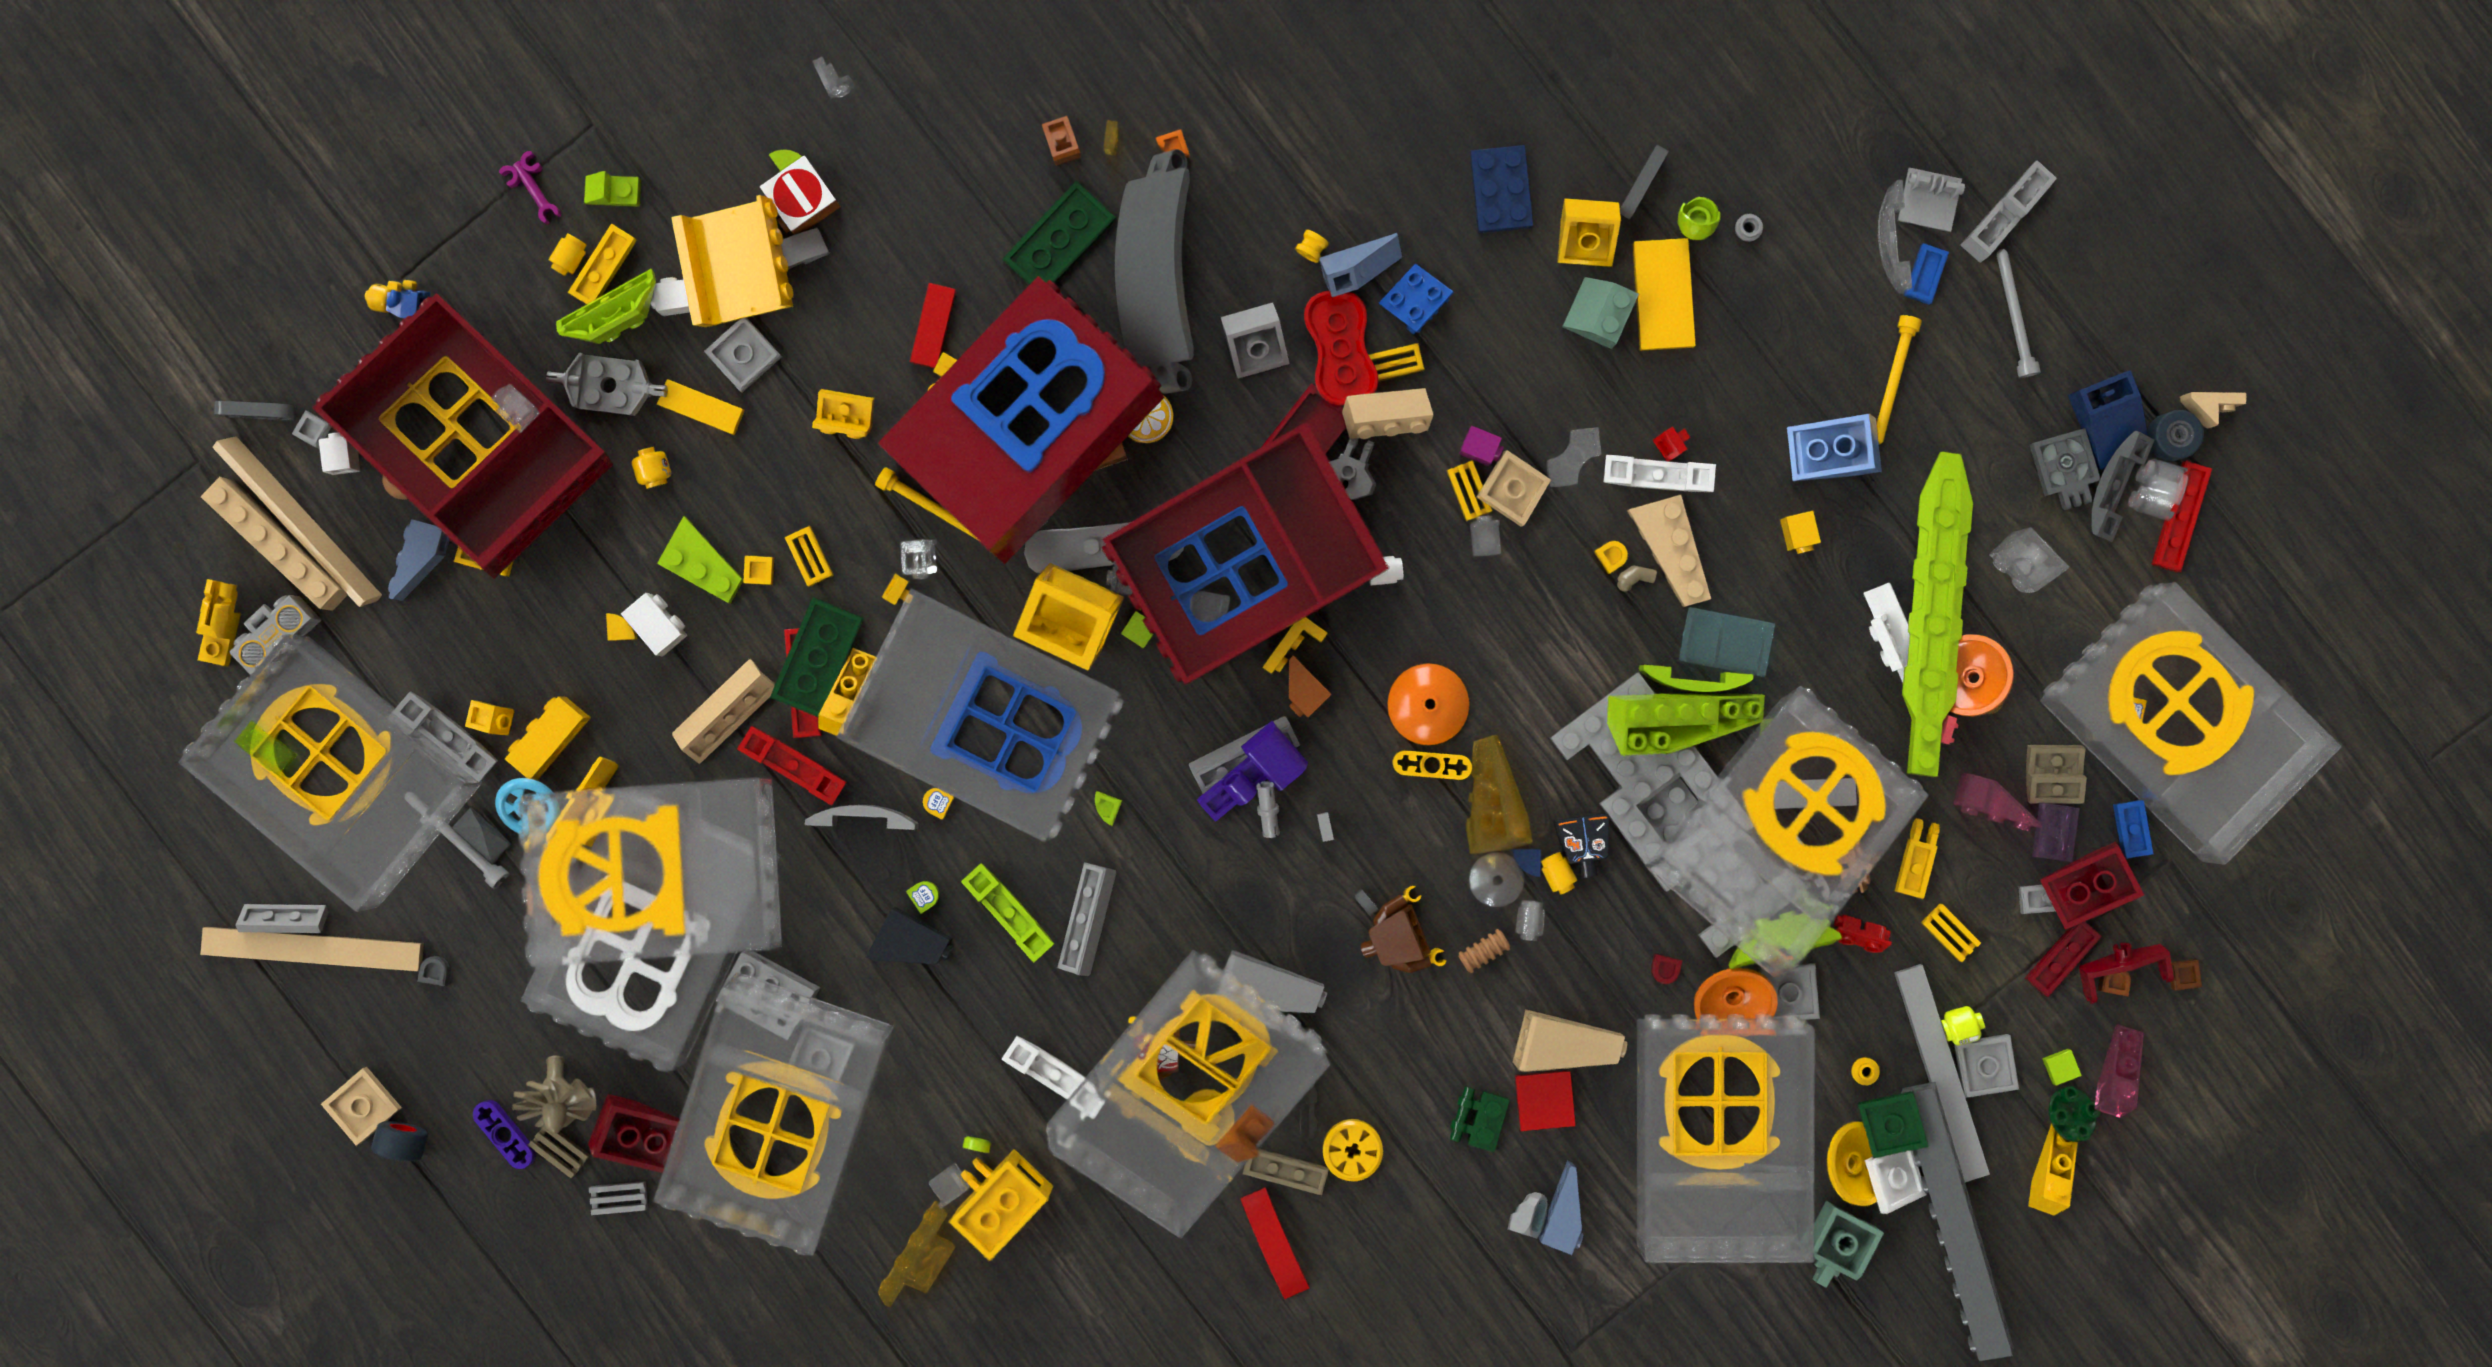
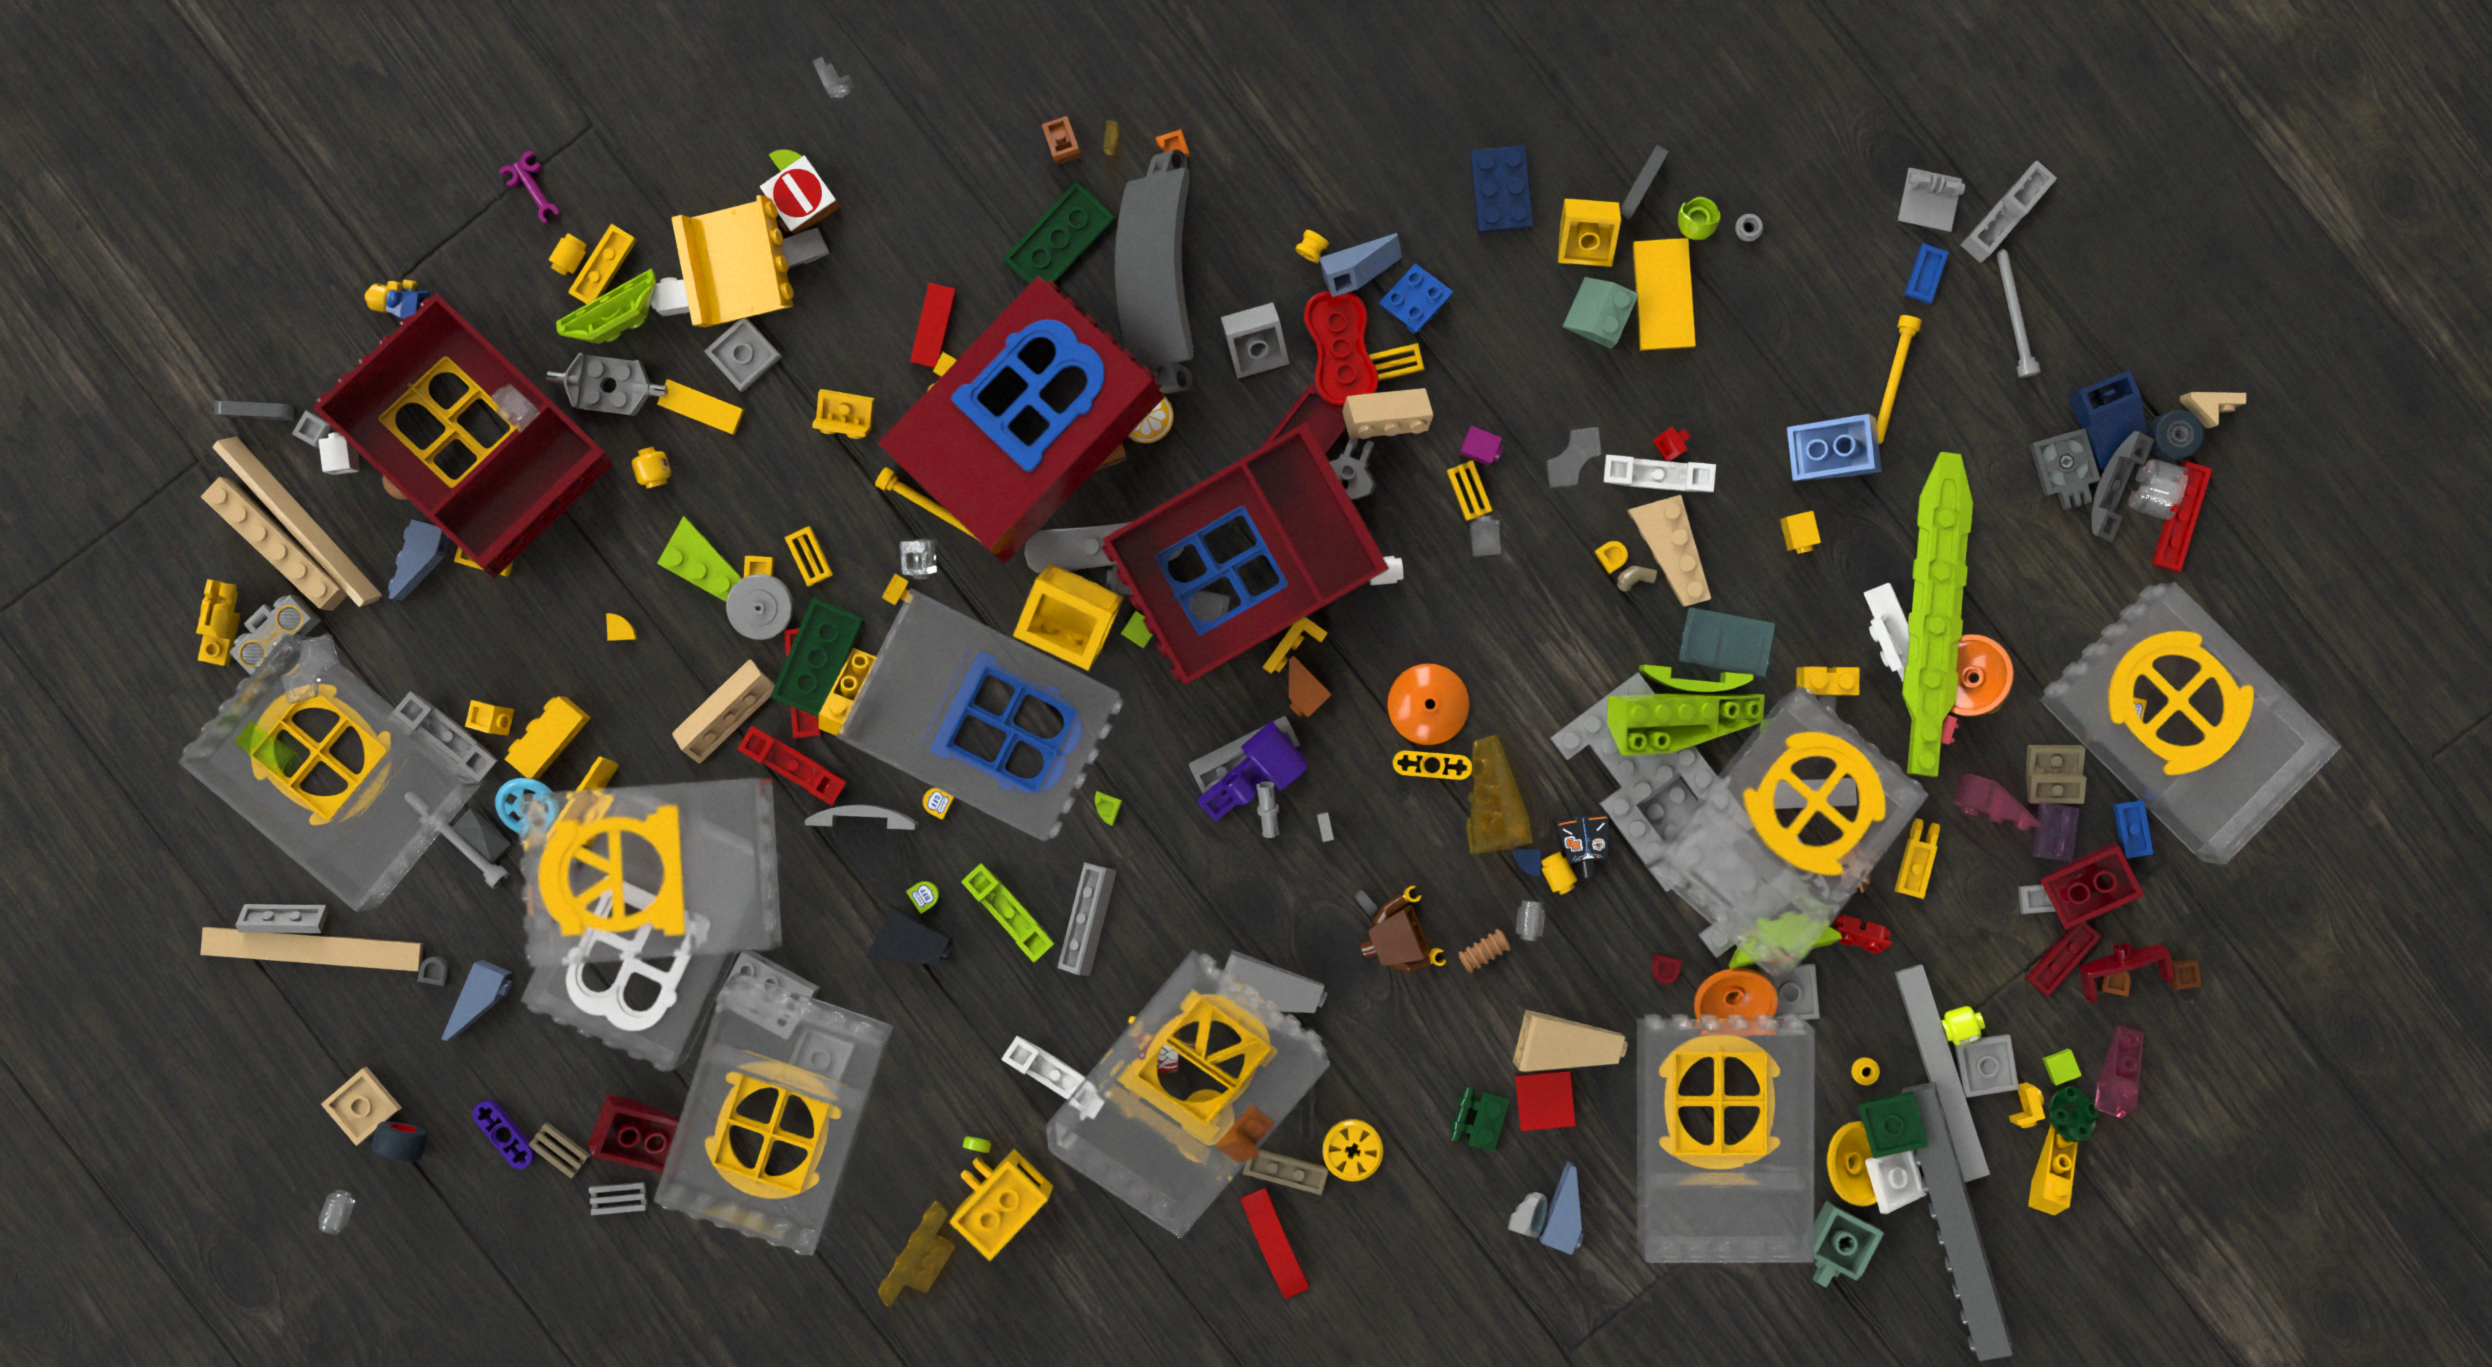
(315, 658): none -> clear tile
(336, 1212): none -> clear brick
(481, 991): none -> sand blue slope
(557, 1099): dark tan piece -> none
(612, 190): lime slope -> none
(655, 624): white brick -> none
(759, 606): none -> light grey wheel
(948, 1185): clear panel -> none
(1482, 879): clear dish -> none
(1513, 488): tan plate -> none
(1838, 681): none -> yellow piece
(1897, 272): clear slope -> none
(1967, 949): yellow tile -> none
(2027, 560): clear slope -> none
(2032, 1102): none -> yellow bracket

